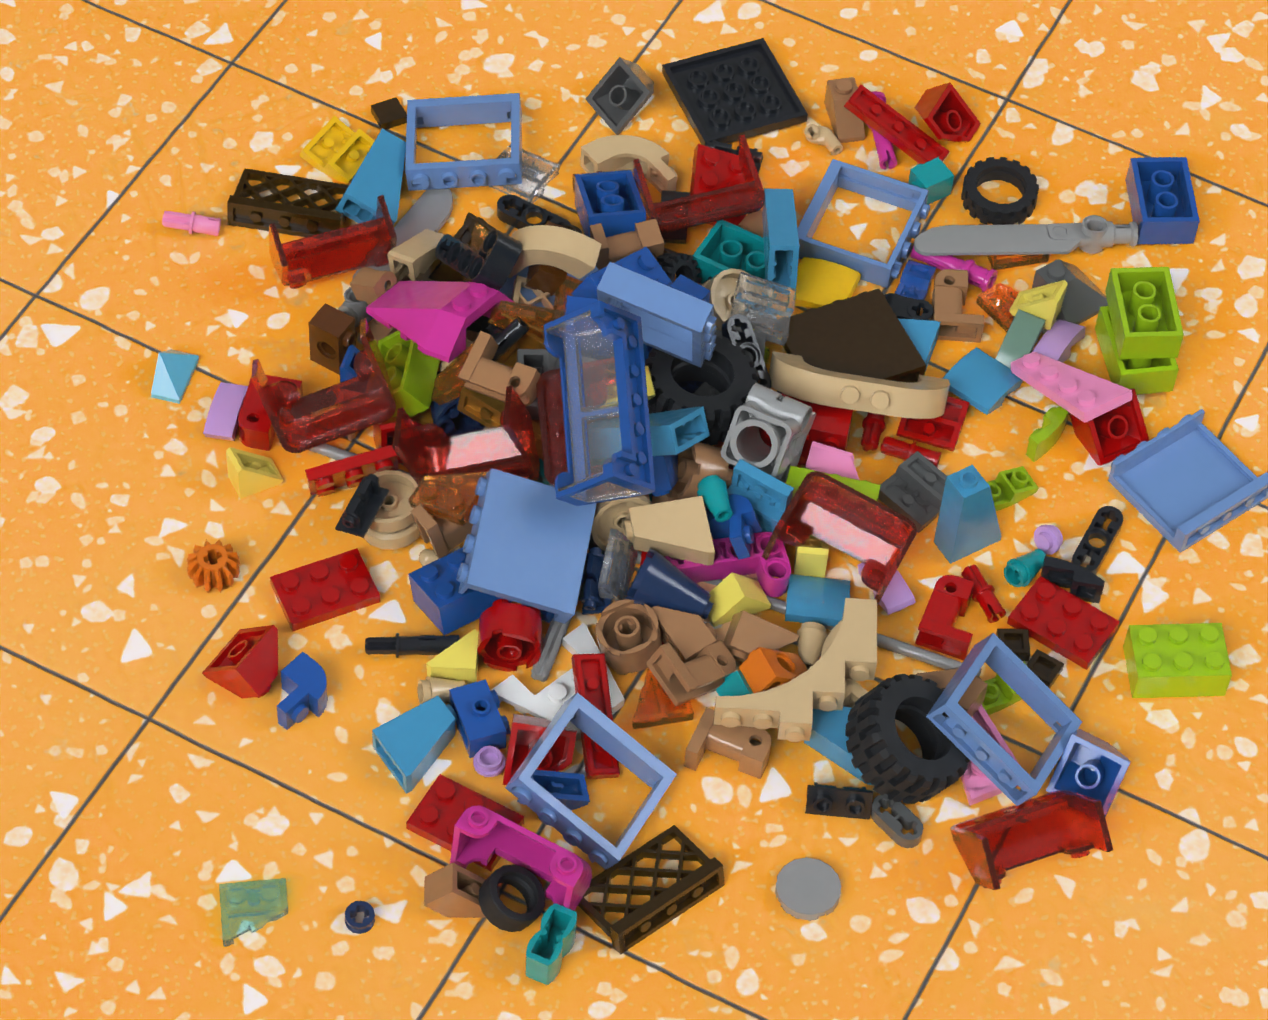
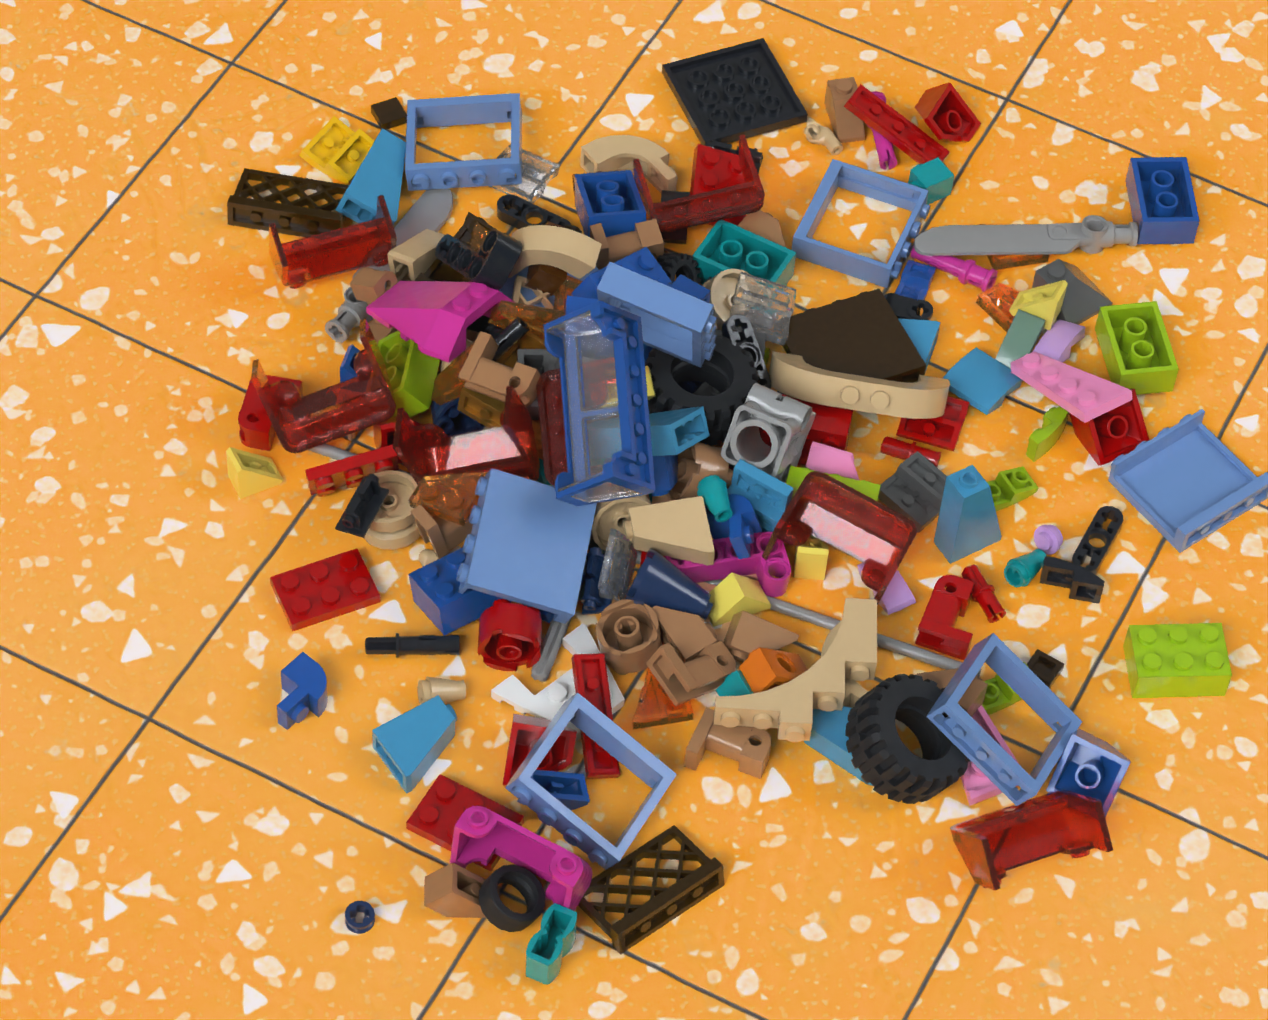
(173, 375): medium azure slope -> none
(192, 222): bright pink axle -> none
(213, 565): orange gear -> none
(224, 411): lavender slope -> none
(247, 662): red slope -> none
(250, 906): clear light blue wing -> none
(330, 337): reddish brown brick -> none
(457, 661): light yellow slope -> none
(479, 717): blue brick -> none
(489, 761): lavender plate -> none
(621, 94): dark grey slope -> none
(780, 237): dark azure slope -> none
(808, 888): light grey tile -> none
(810, 642): tan cone -> none
(816, 599): dark azure slope -> none
(823, 282): yellow slope -> none
(839, 802): black hinge -> none
(873, 427): red axle -> none
(894, 823): dark grey beam -> none
(948, 303): medium nougat piece -> none
(999, 170): black tyre -> none
(1017, 641): dark brown tile -> none
(1063, 622): red plate -> none
(1144, 313): lime brick -> none

